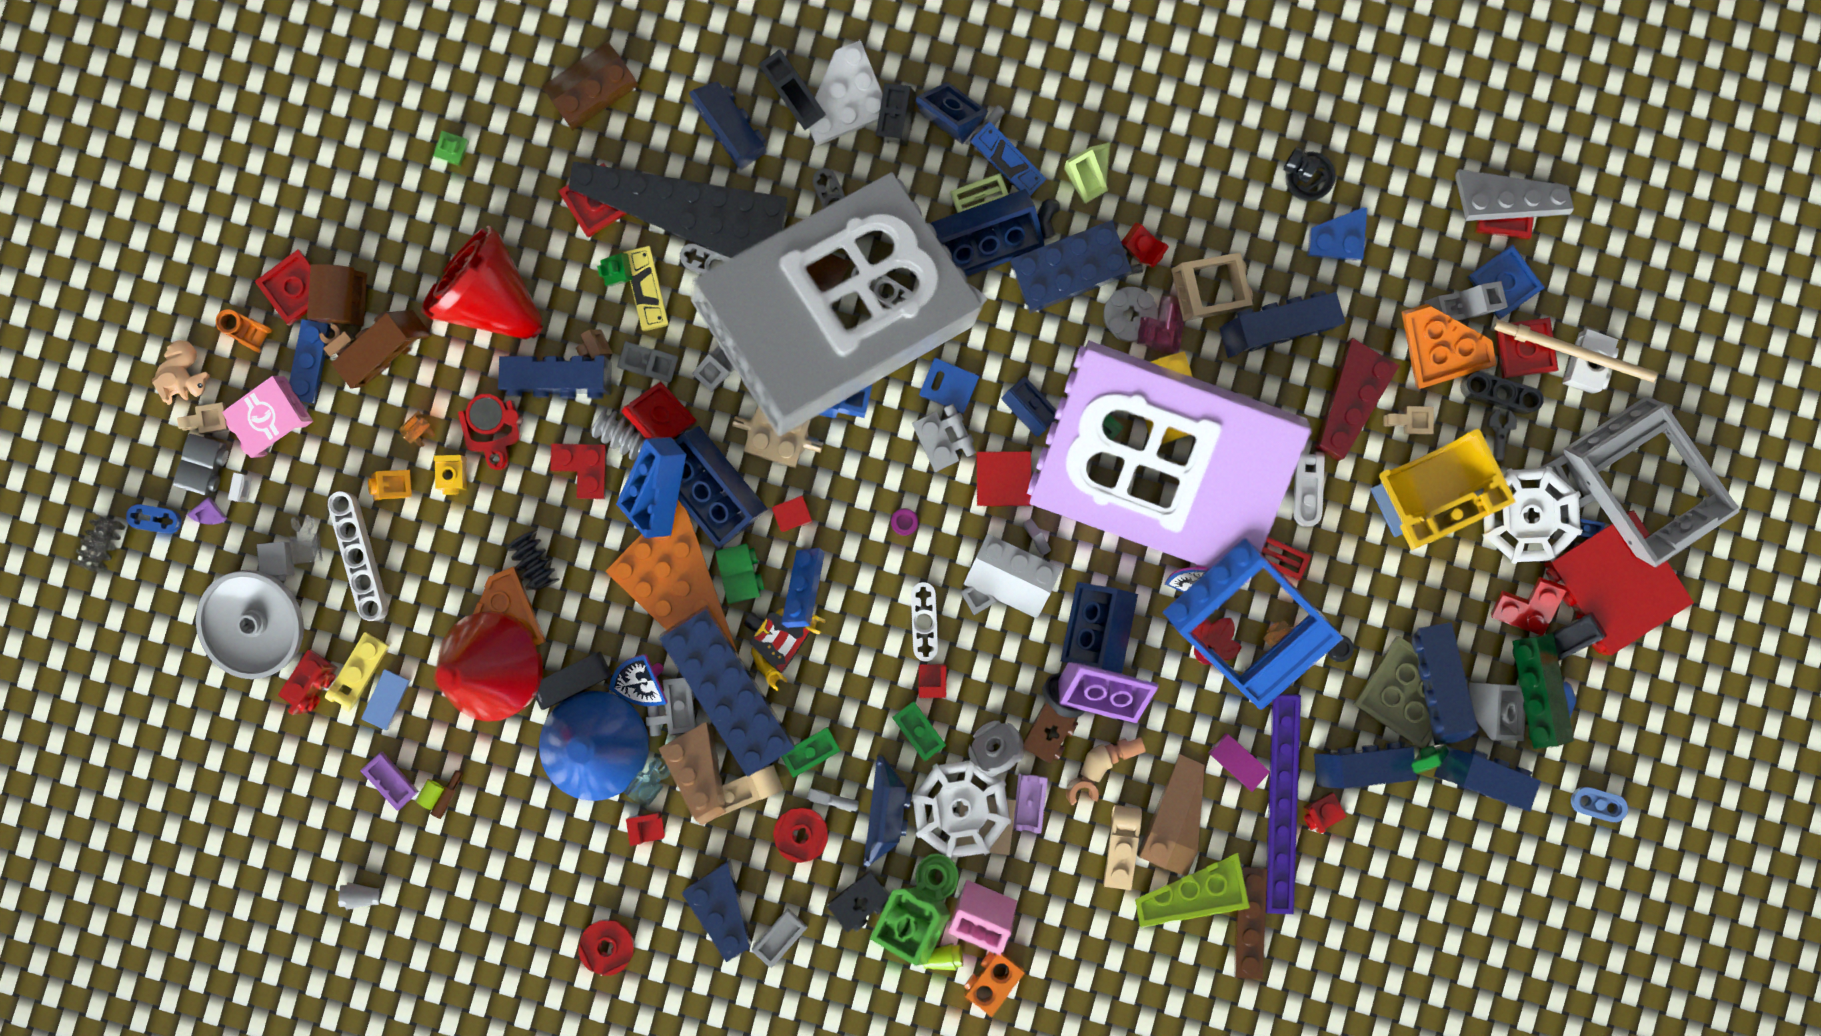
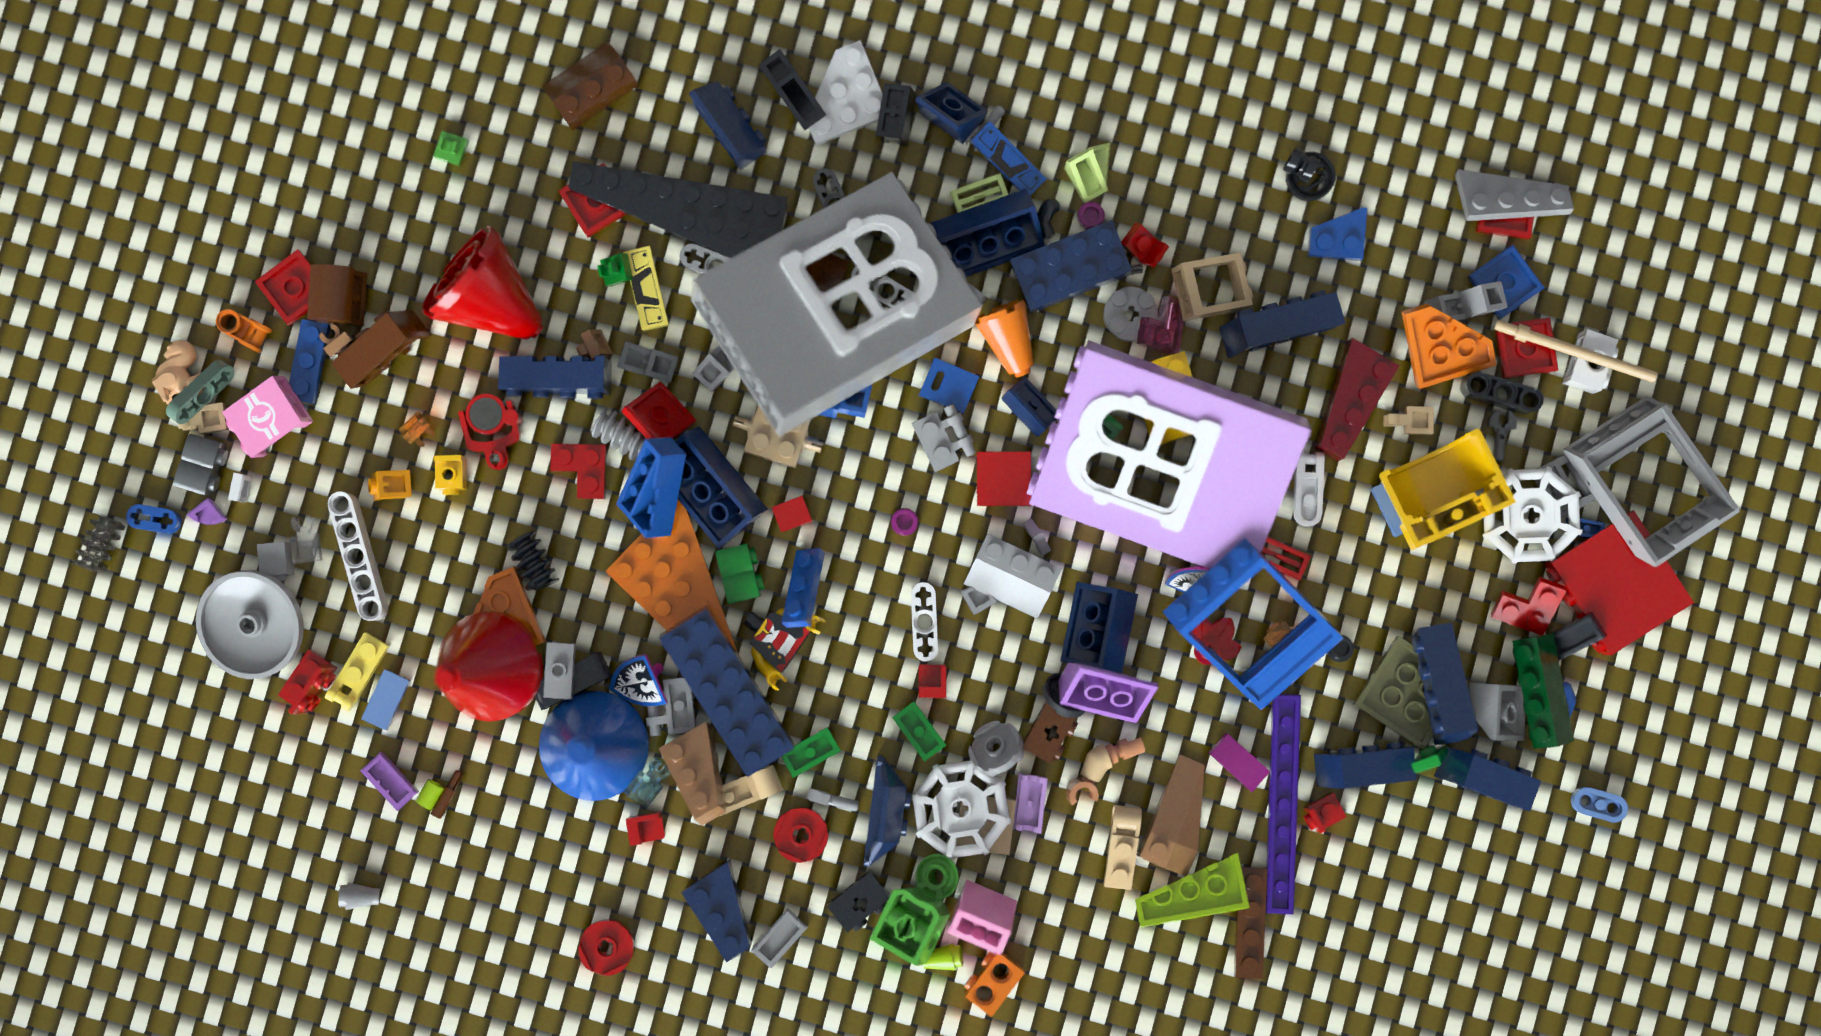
(187, 402): none -> sand green beam
(559, 670): none -> light grey plate
(1008, 336): none -> orange cone
(1090, 215): none -> magenta tile

